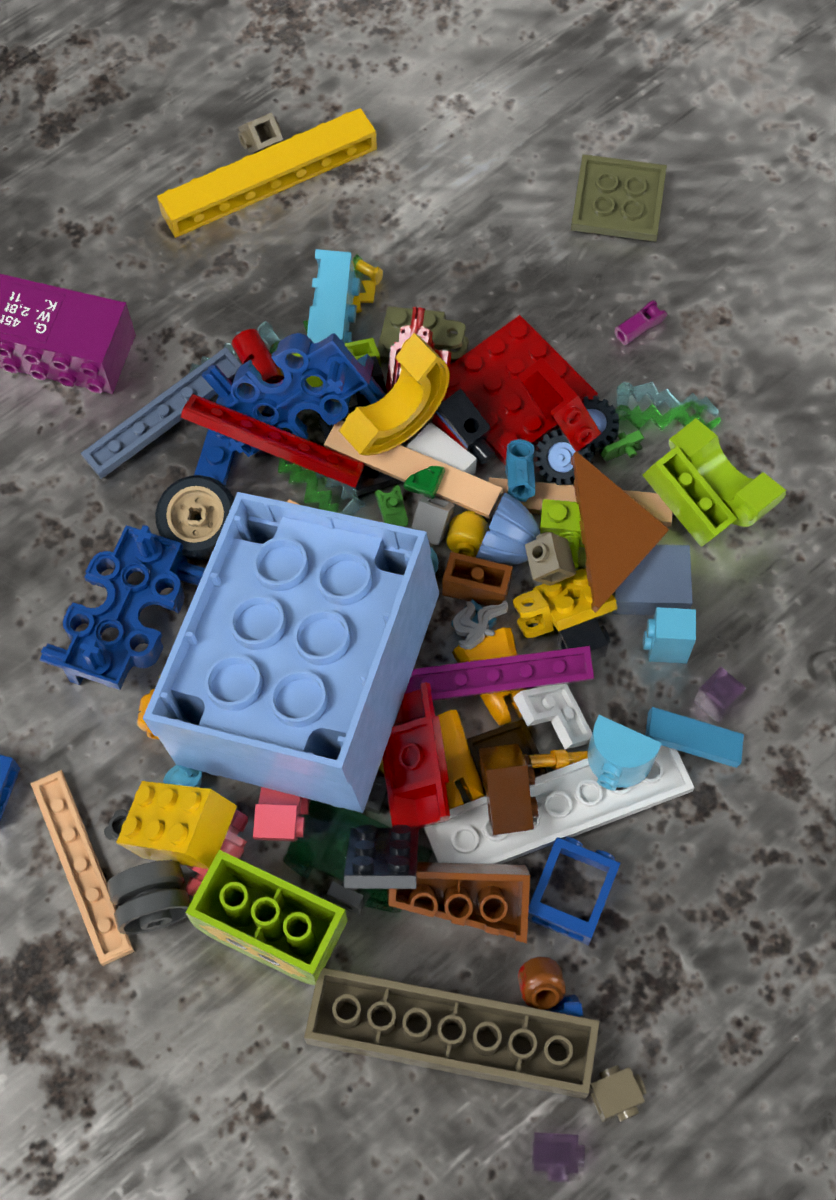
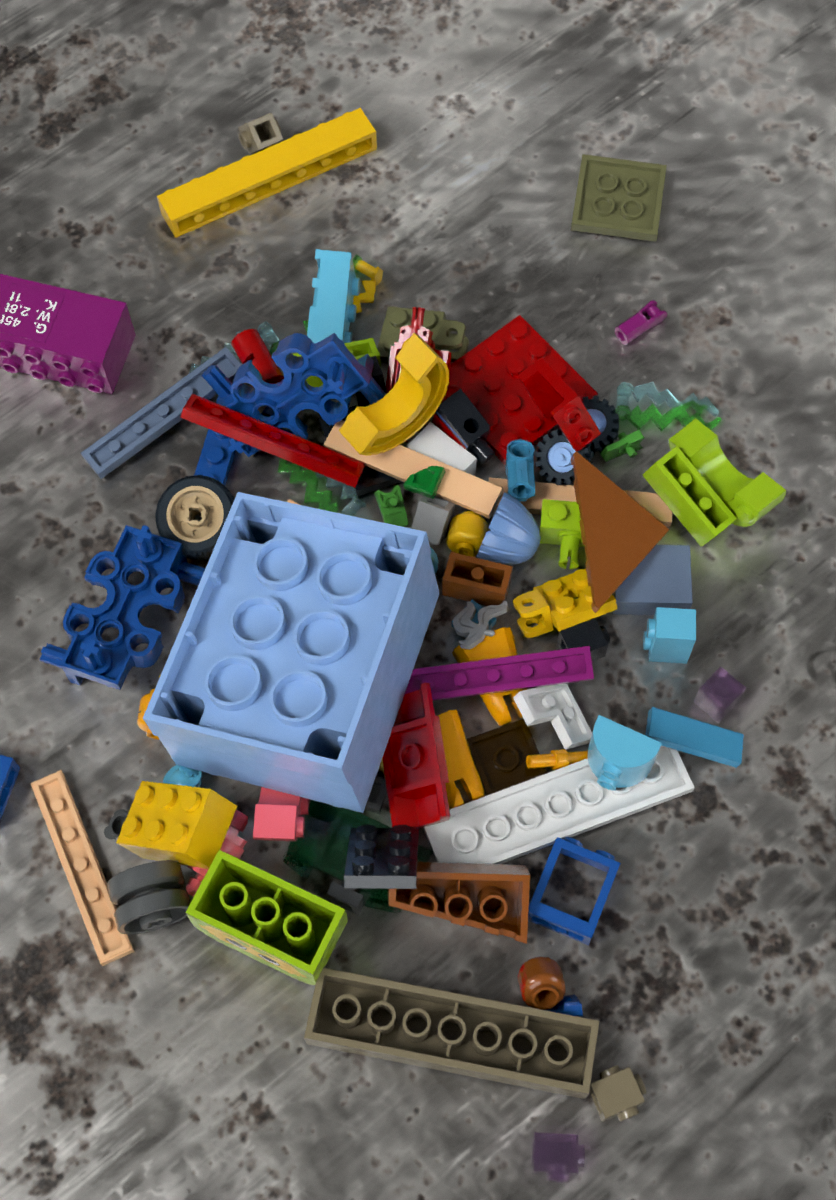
(507, 786): reddish brown brick -> none
(550, 558): dark tan brick -> none

